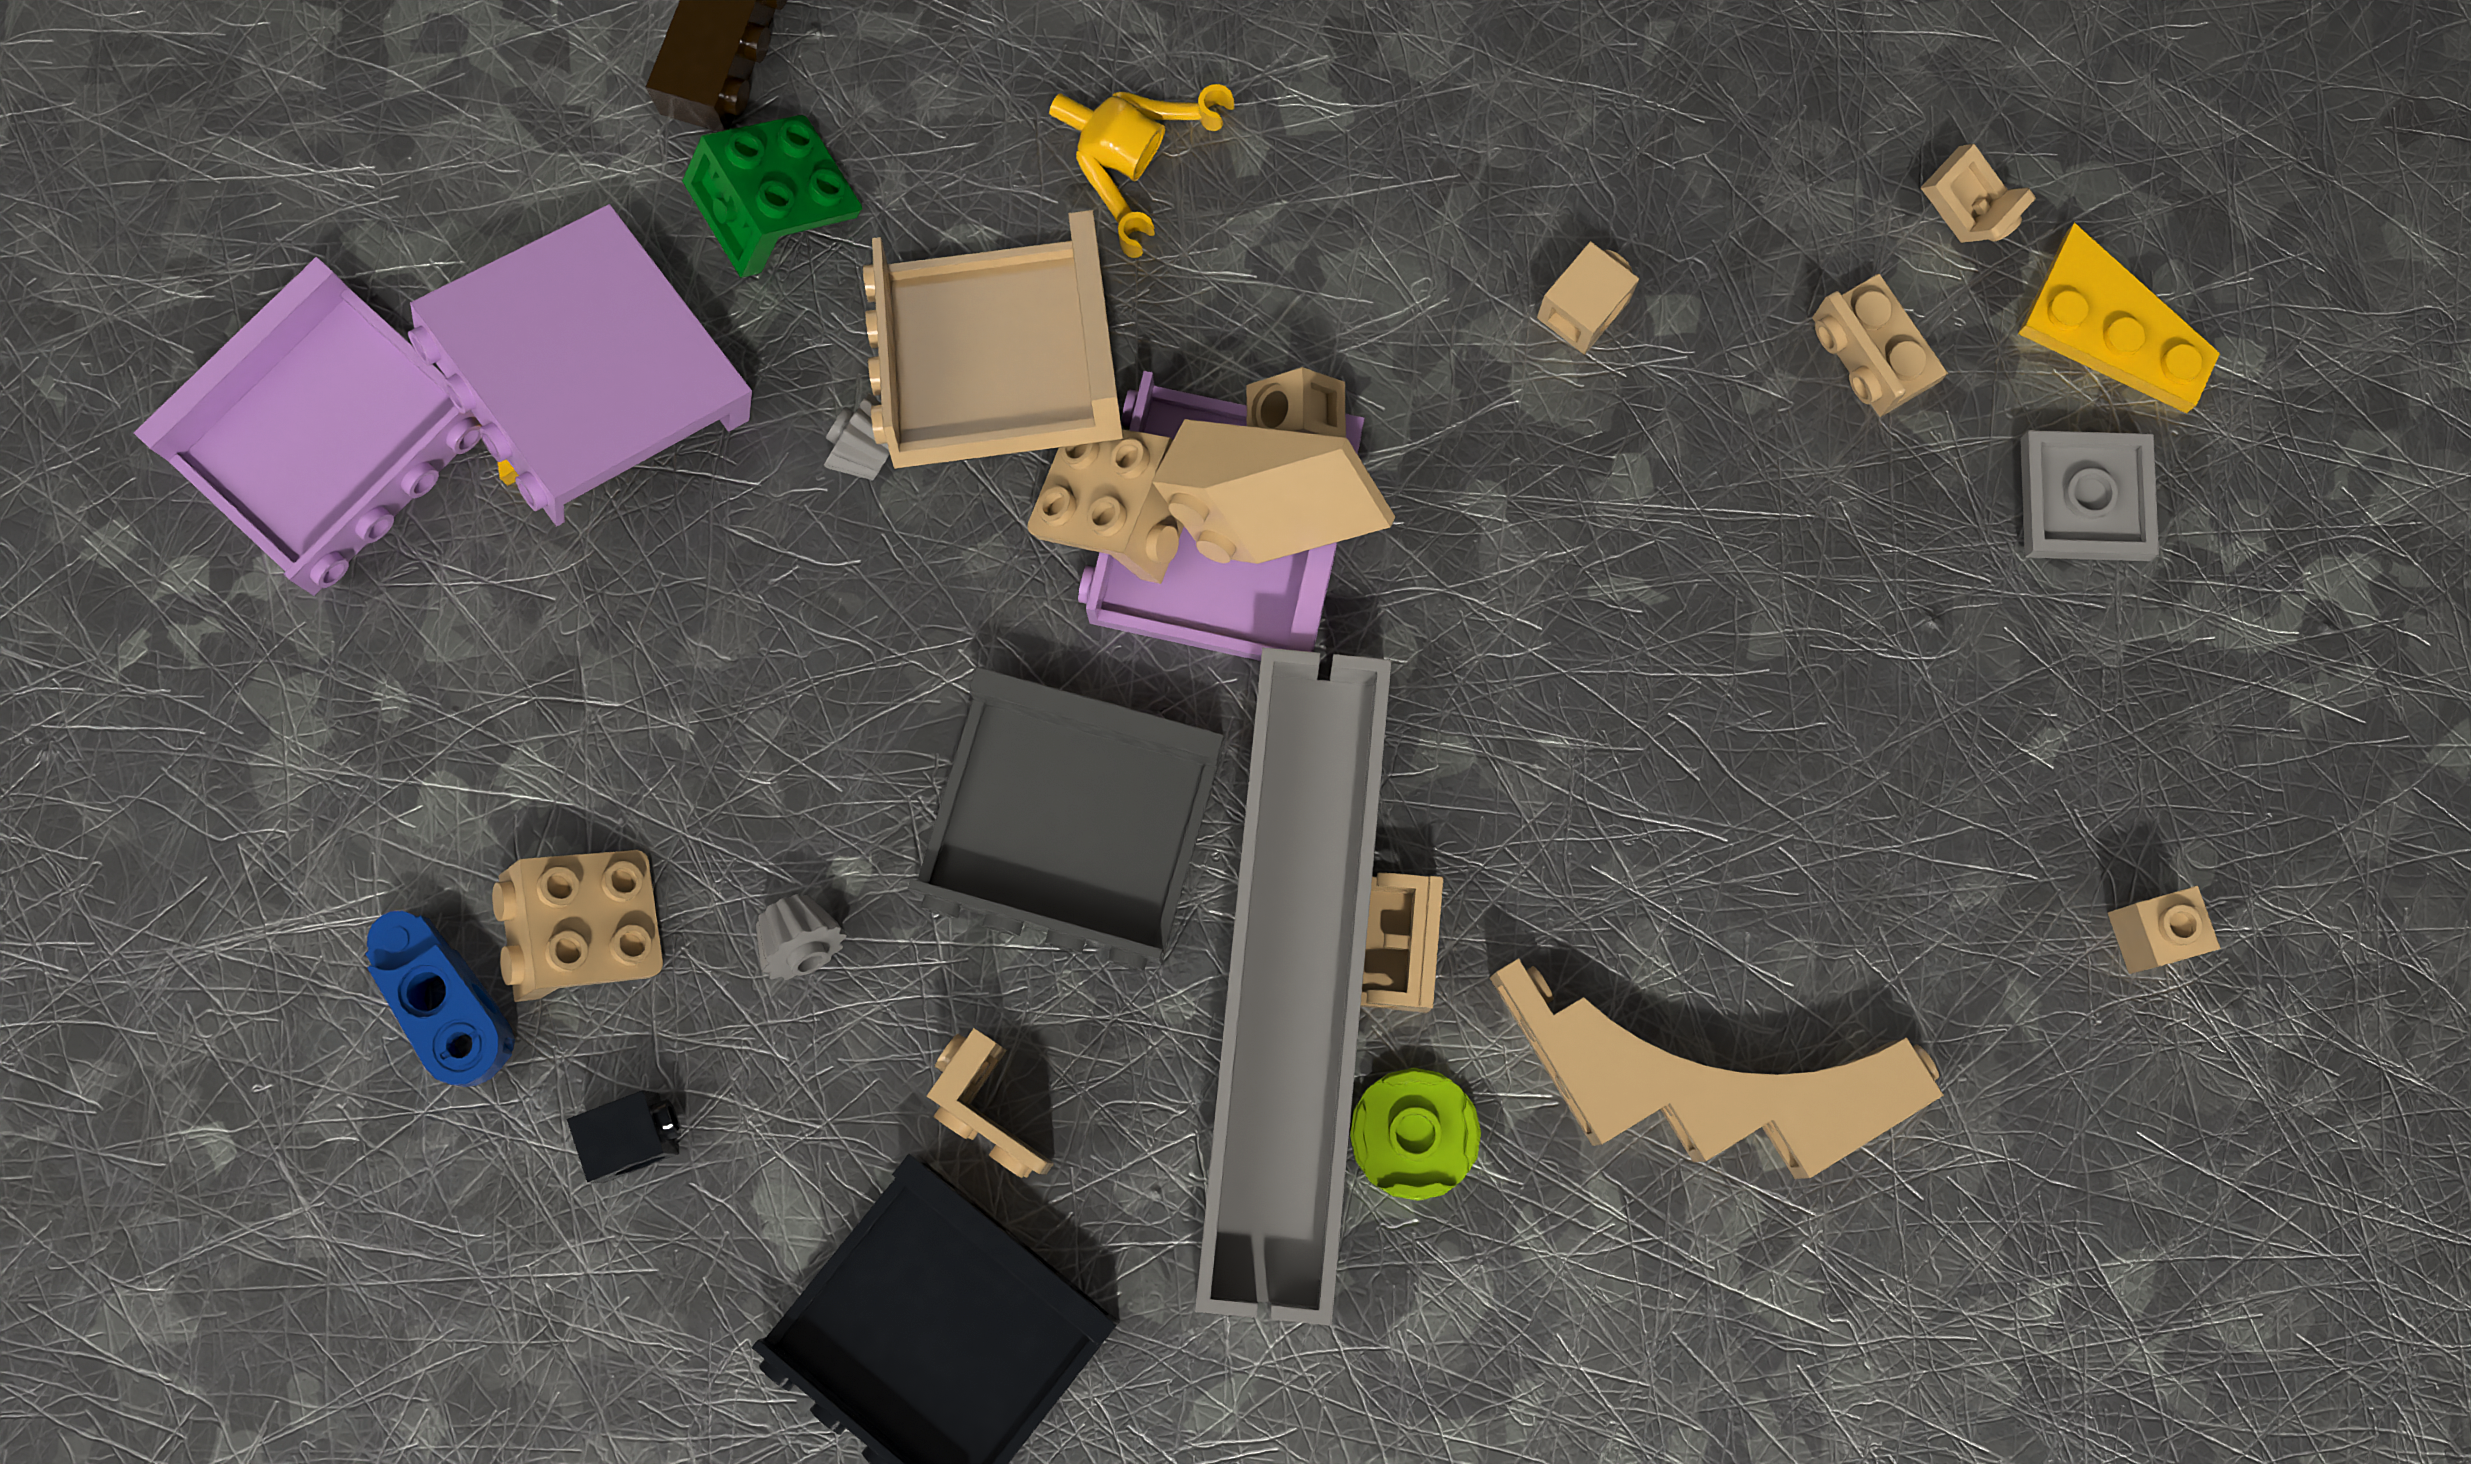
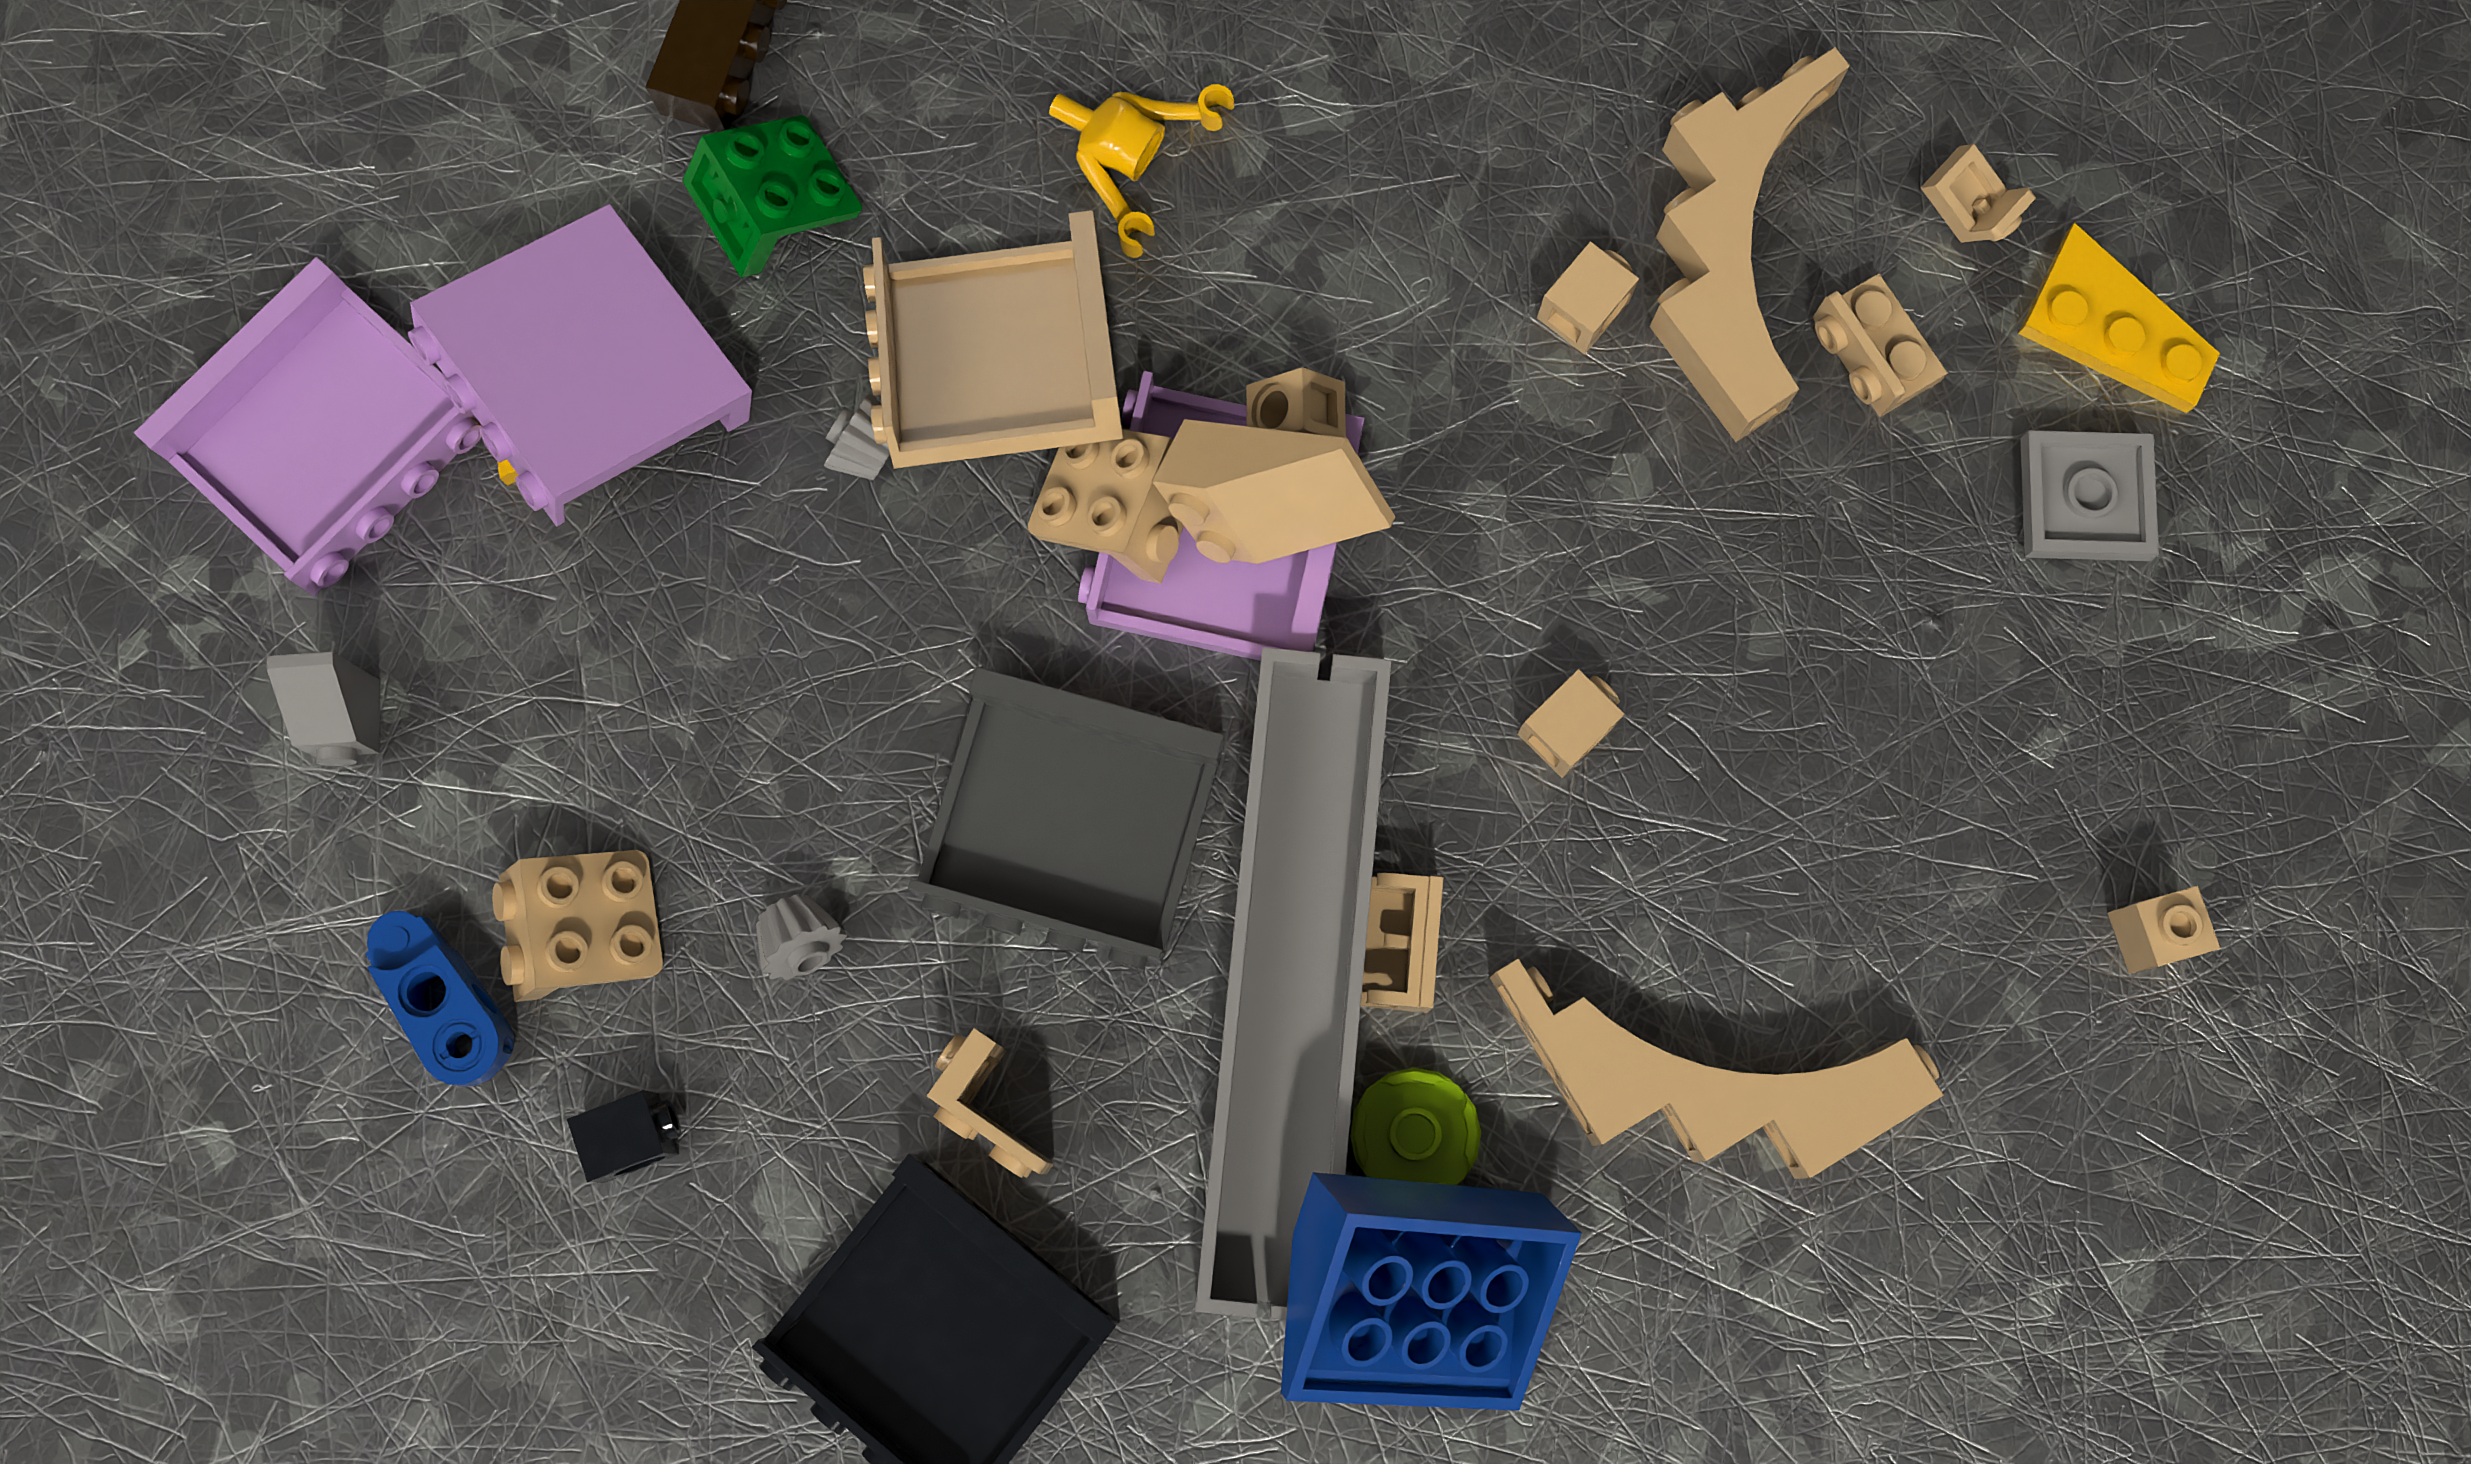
(327, 706): none -> light grey slope
(1420, 1292): none -> blue slope
(1572, 721): none -> tan brick
(1713, 314): none -> tan arch

